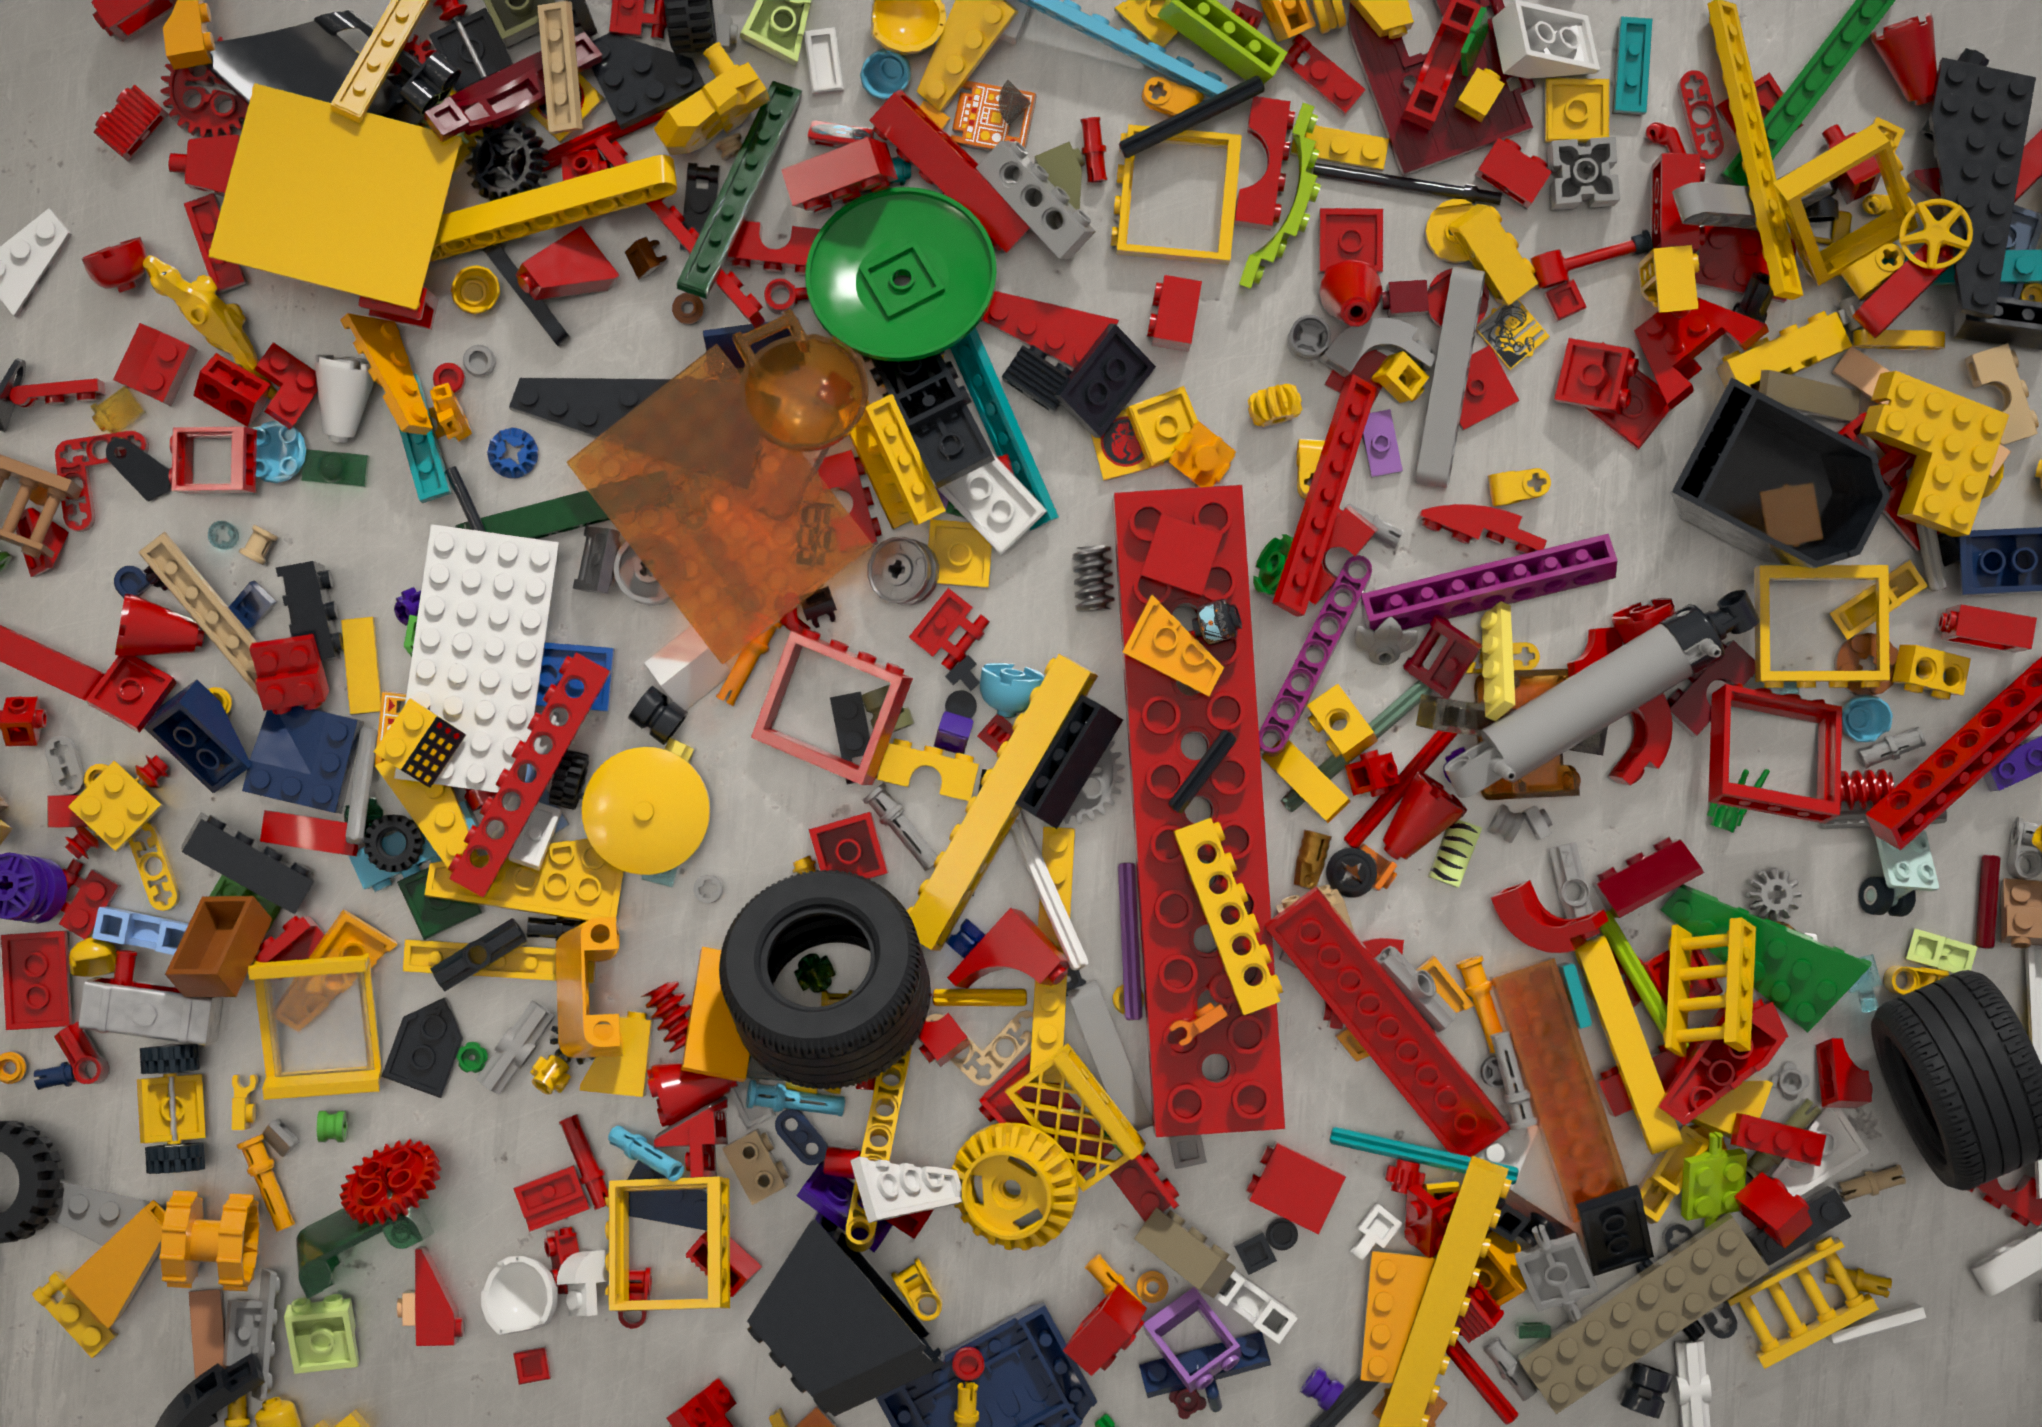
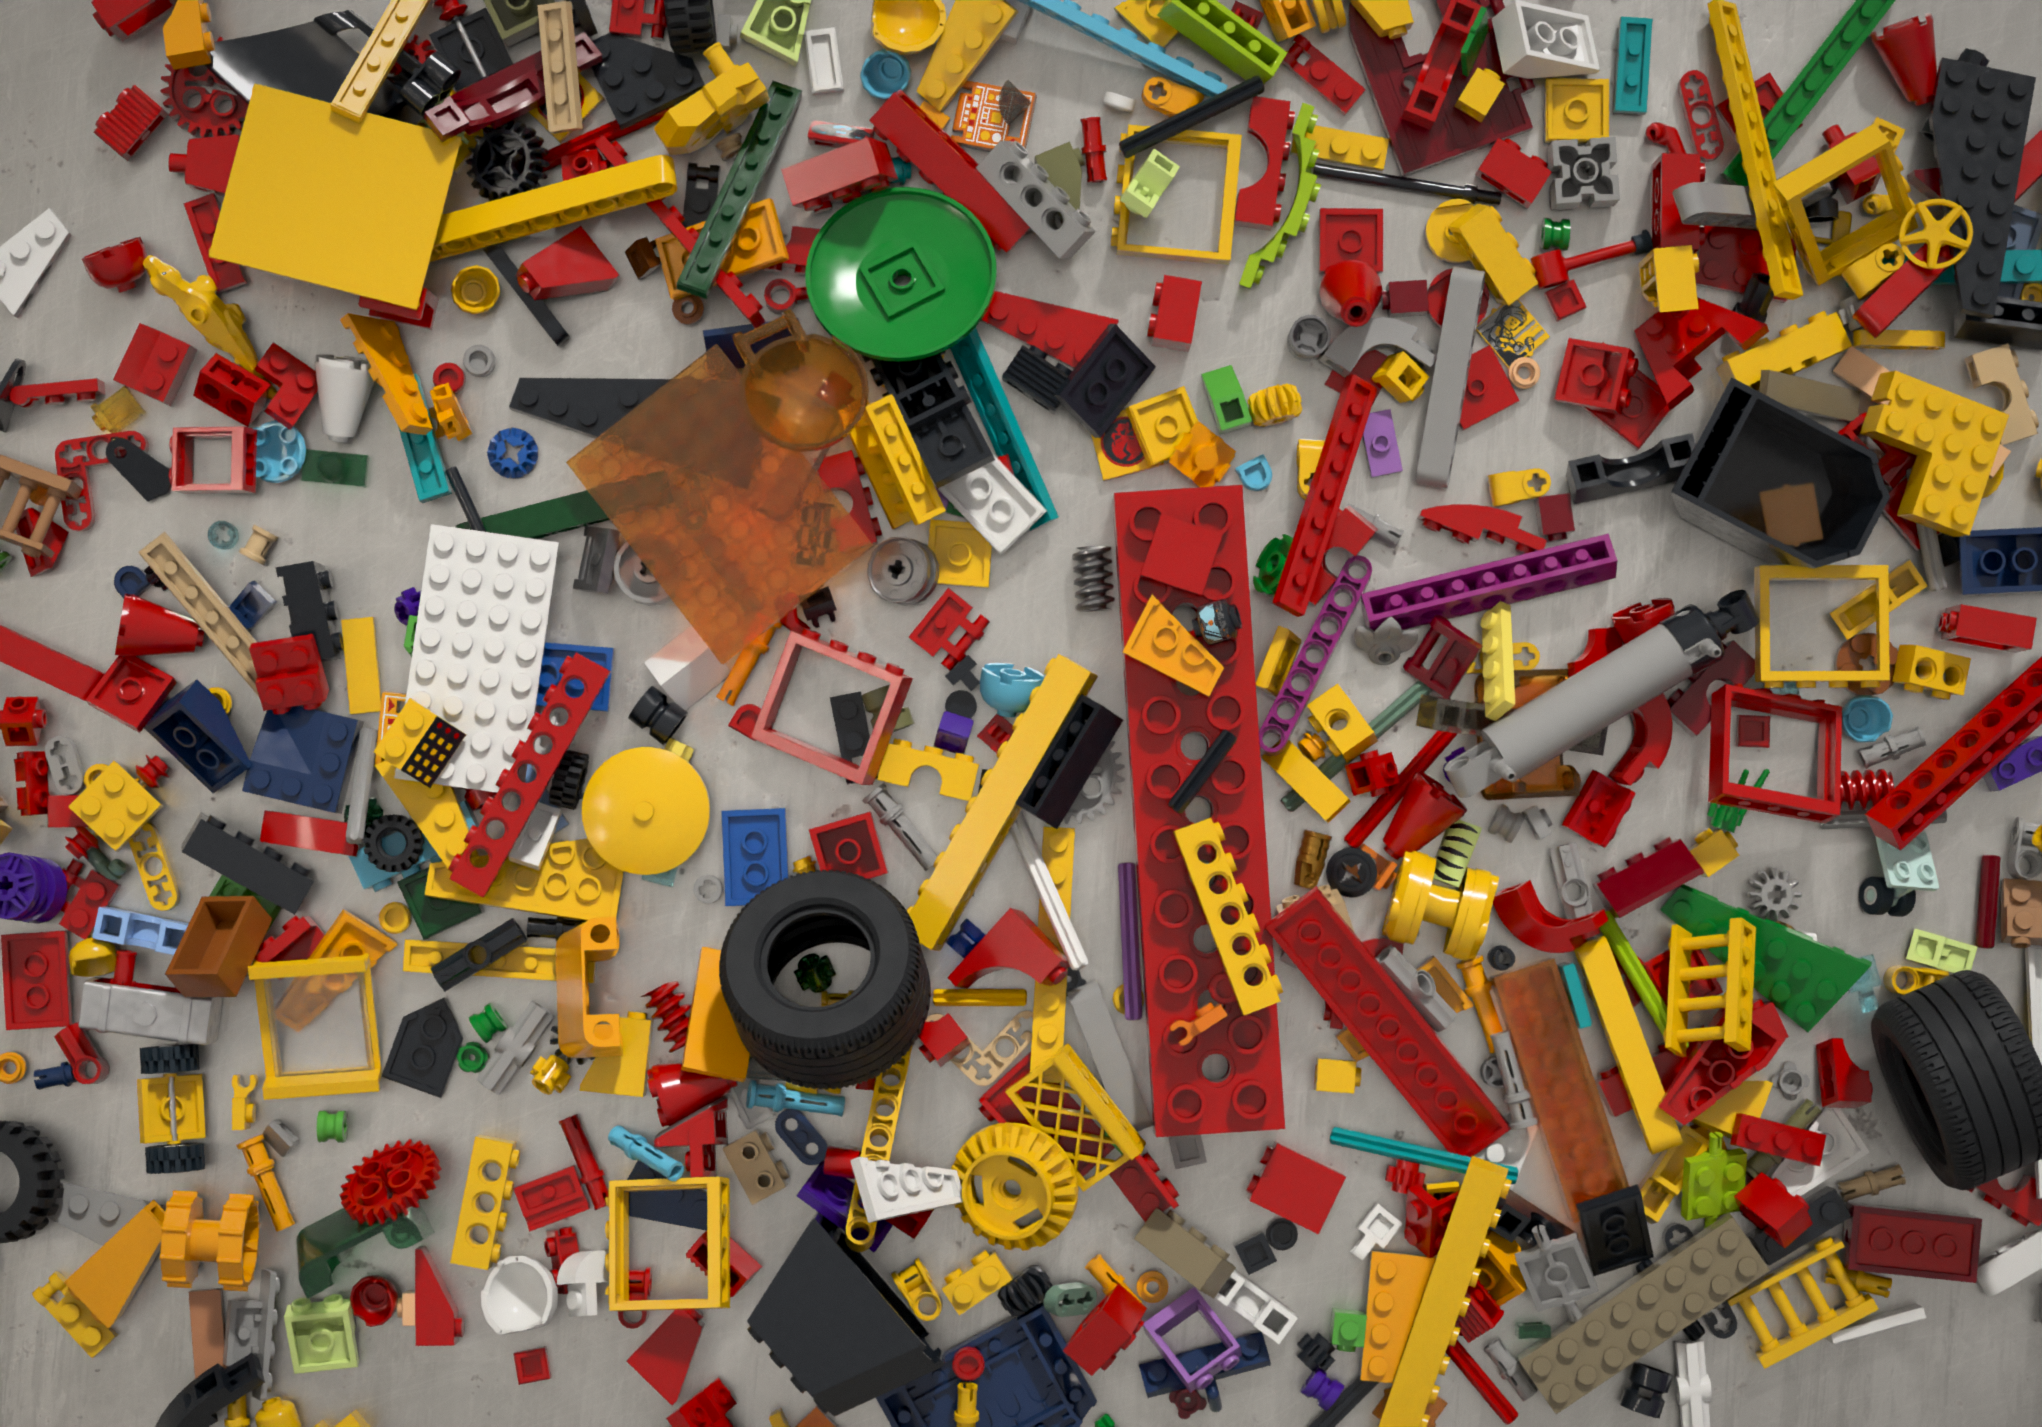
(33, 769): none -> red hinge
(110, 869): none -> sand green arm
(374, 1300): none -> red hair
(395, 917): none -> yellow tile
(466, 1249): none -> yellow brick
(488, 1022): none -> green wheel
(669, 1353): none -> red slope
(745, 719): none -> red tile
(753, 852): none -> blue plate
(754, 248): none -> light orange tile
(977, 1281): none -> yellow brick
(1024, 1290): none -> black gear
(1076, 1297): none -> sand green beam
(1119, 102): none -> white tile
(1149, 183): none -> yellowish green brick
(1226, 399): none -> bright green slope
(1255, 474): none -> medium azure tile
(1278, 661): none -> yellow plate
(1312, 746): none -> light orange plate
(1316, 1352): none -> black gear
(1336, 1075): none -> yellow brick
(1347, 1329): none -> bright green brick
(1461, 911): none -> yellow piece
(1508, 957): none -> black pin
(1533, 368): none -> light nougat plate
(1554, 516): none -> dark red brick
(1555, 234): none -> green wheel
(1599, 809): none -> red bracket
(1603, 477): none -> black arch
(1714, 850): none -> yellow brick
(1753, 731): none -> red tile
(1911, 1242): none -> red brick

